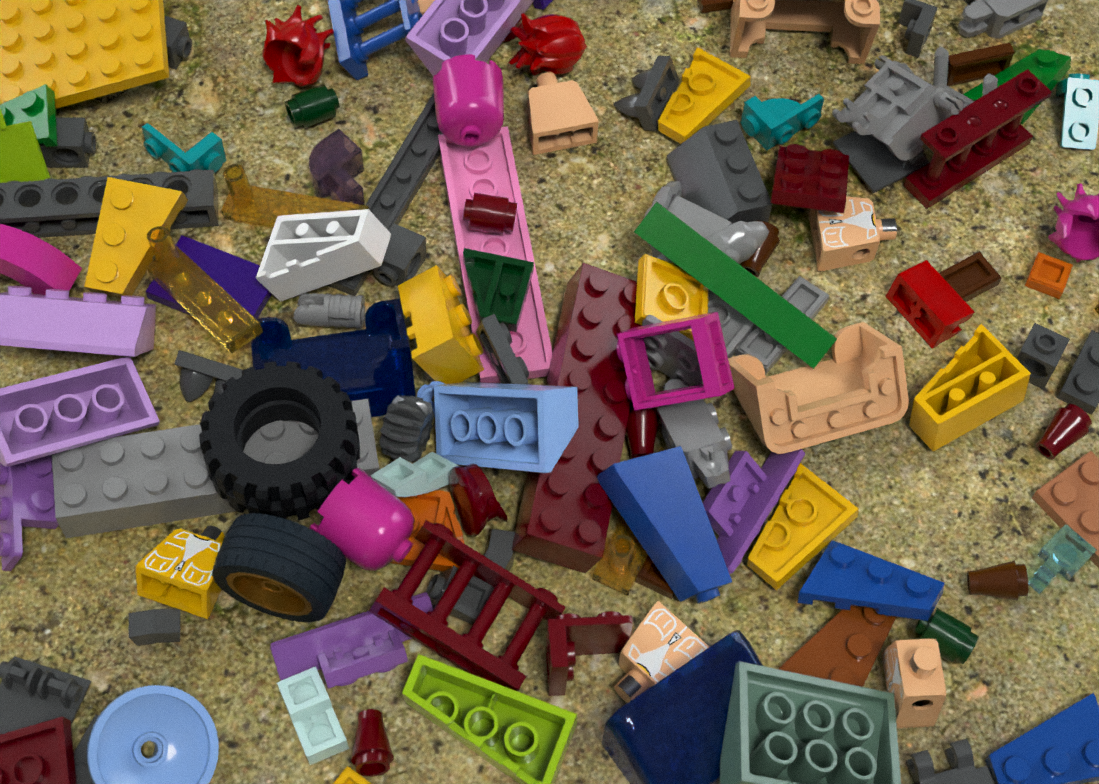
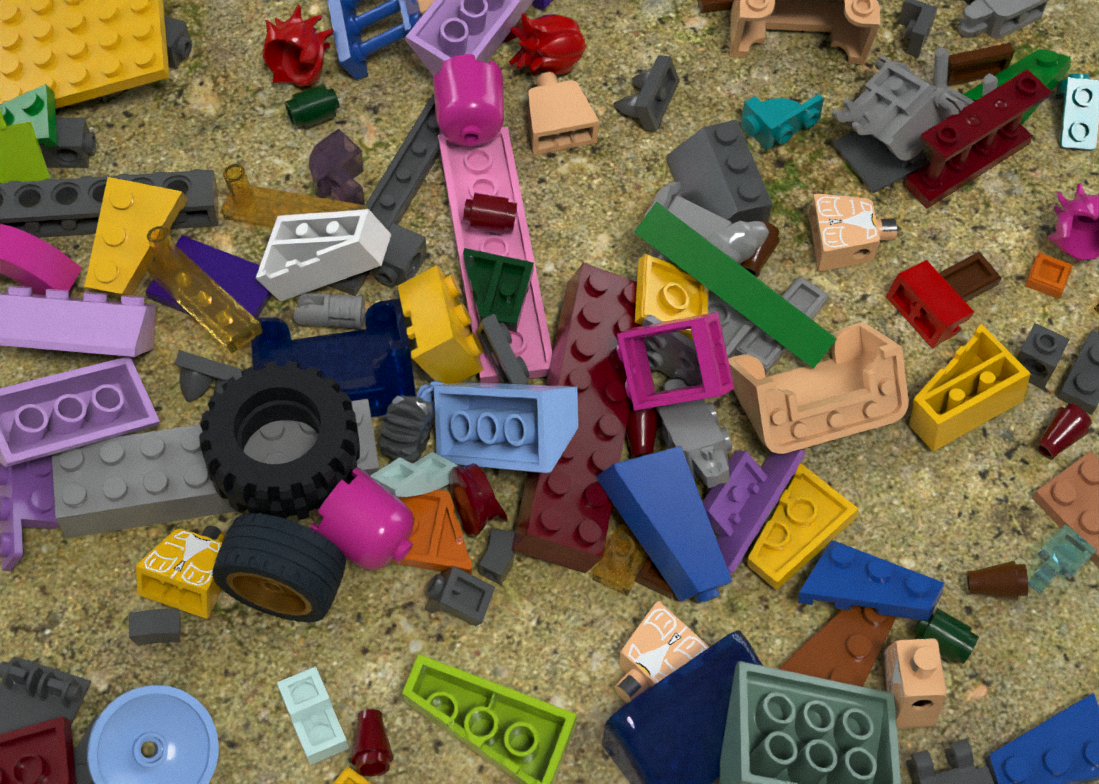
(205, 155): teal bracket -> none
(346, 648): medium lavender bracket -> none
(432, 628): dark red fence -> none
(575, 636): dark red bracket -> none
(702, 96): yellow wing -> none
(811, 178): dark red plate -> none

